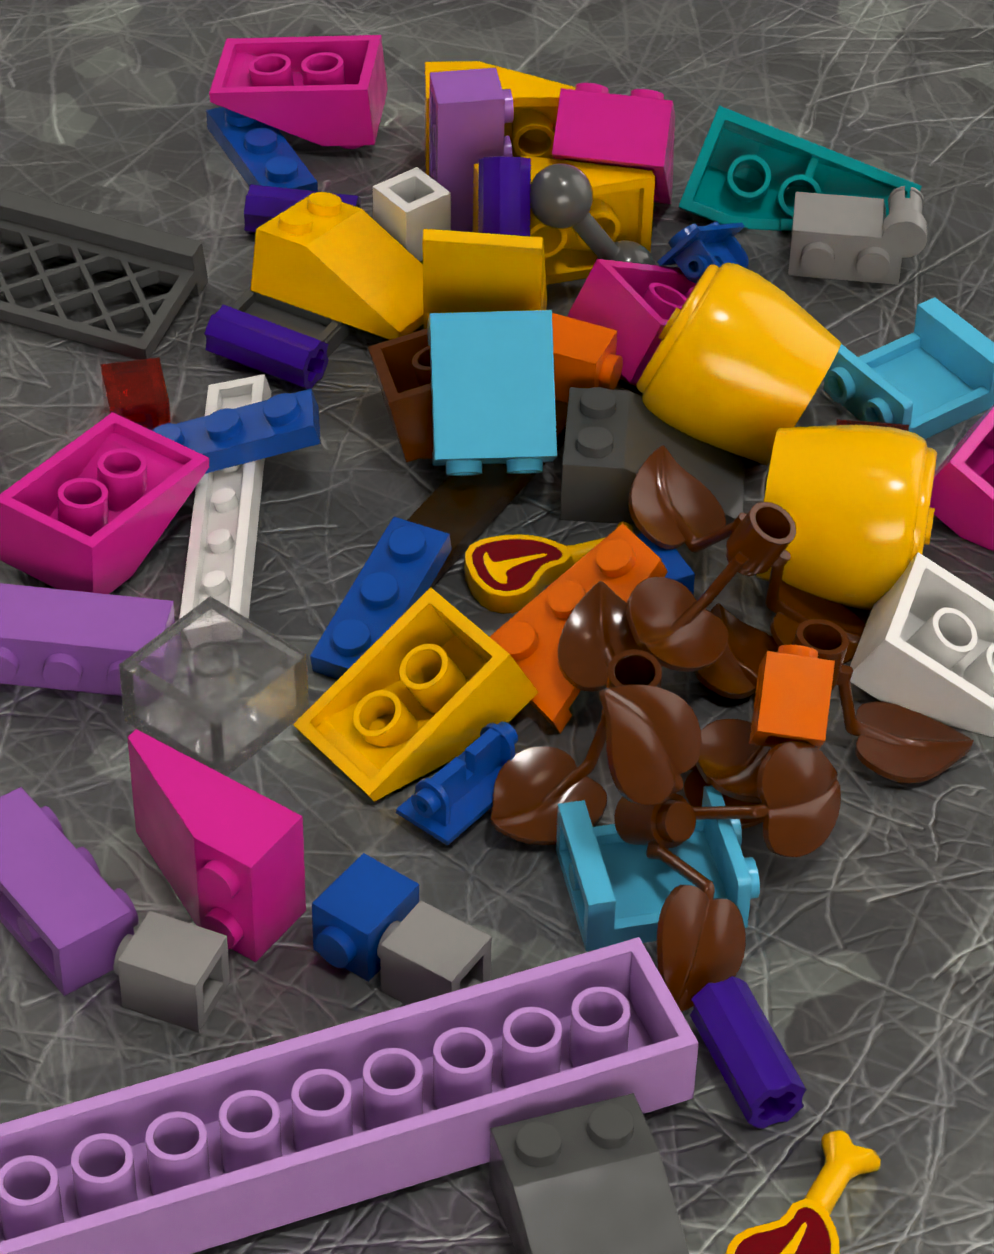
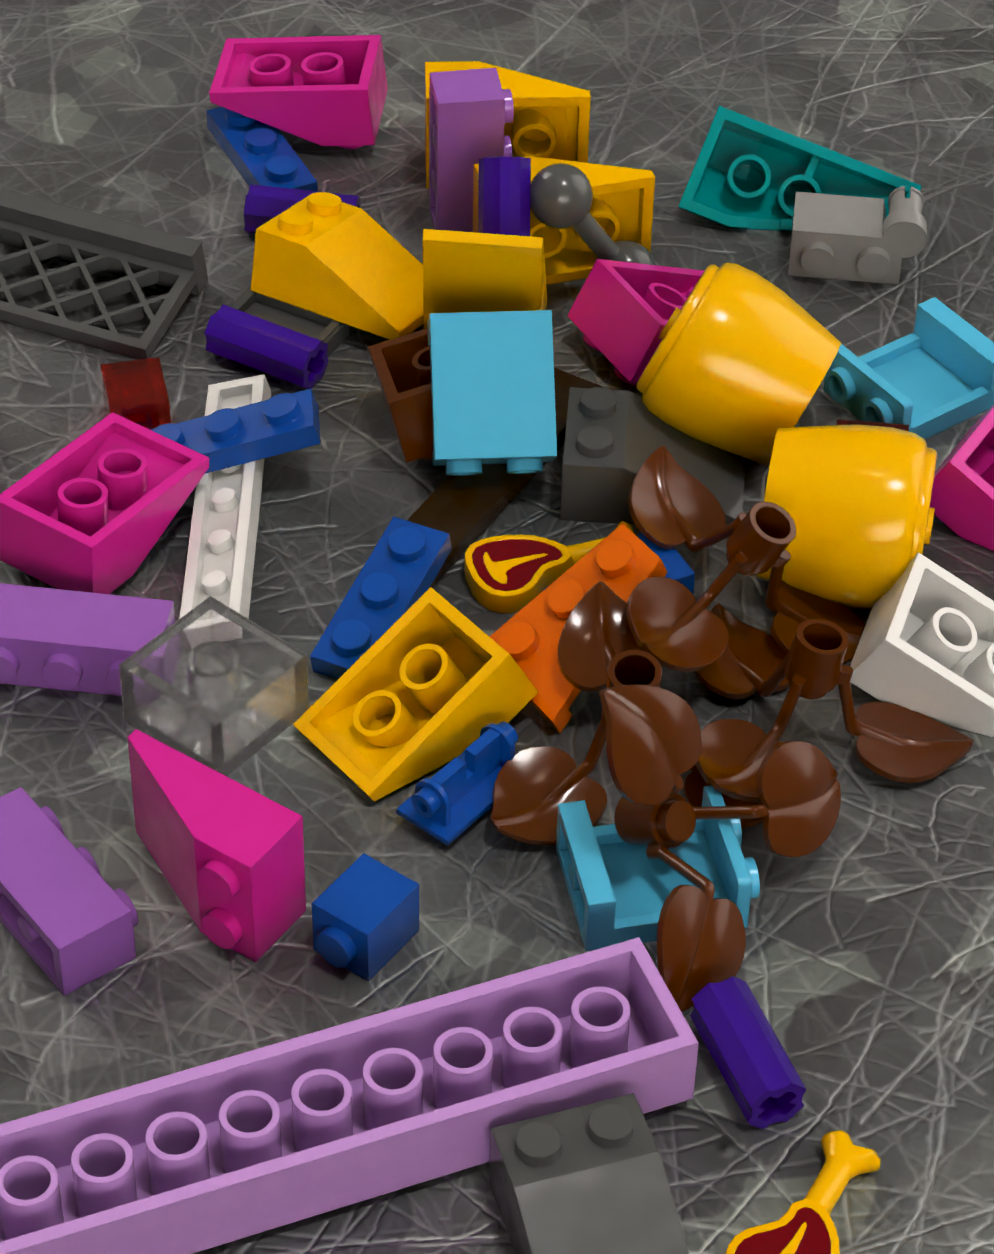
(172, 970): light grey brick -> none
(409, 205): white brick -> none
(432, 955): light grey brick -> none
(583, 356): orange brick -> none
(618, 131): dark pink slope -> none
(701, 246): blue hinge -> none
(792, 697): orange brick -> none

